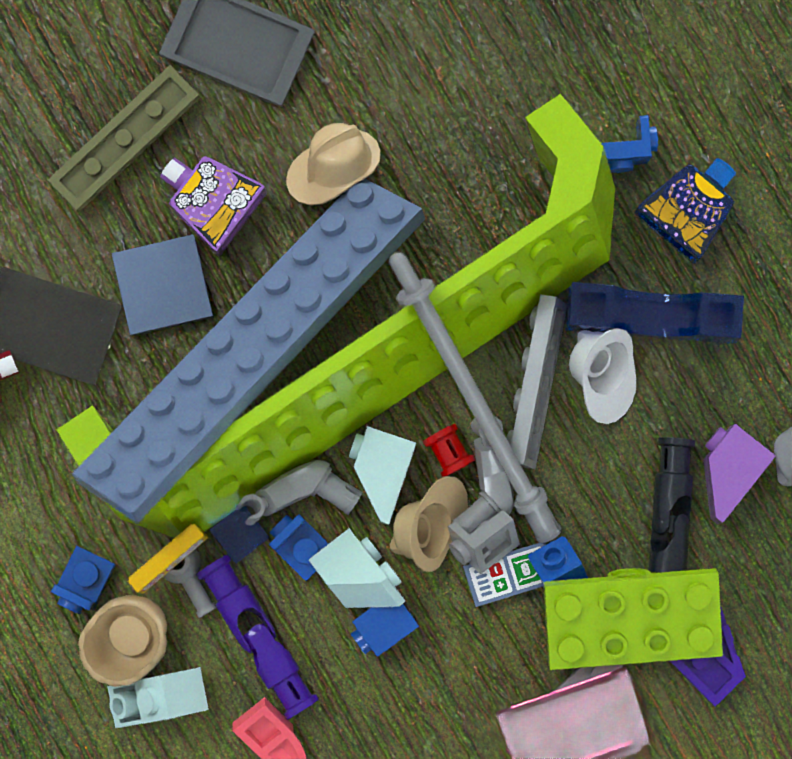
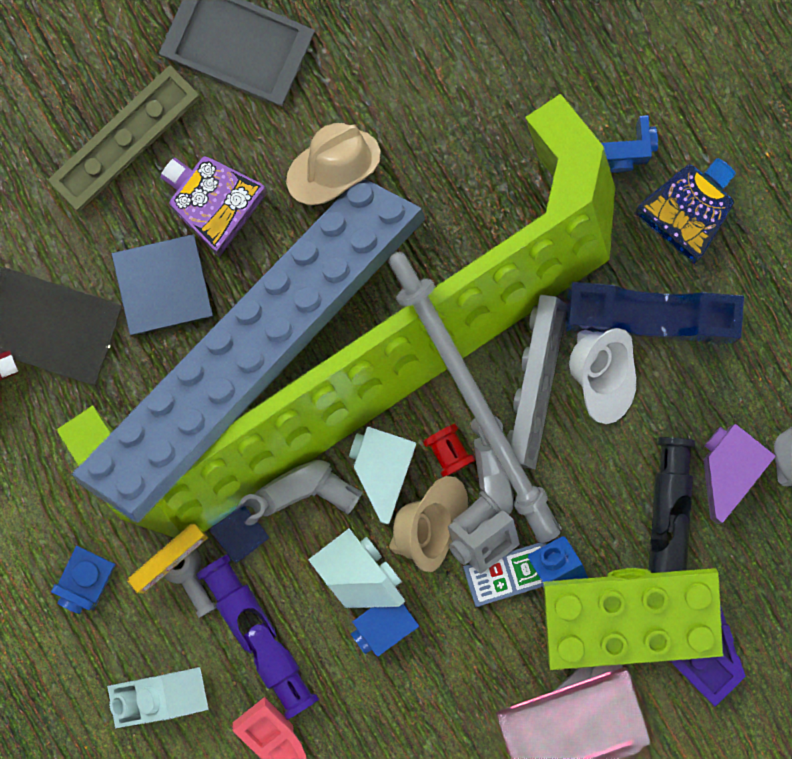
(123, 640): tan piece -> none
(296, 543): blue bracket -> none

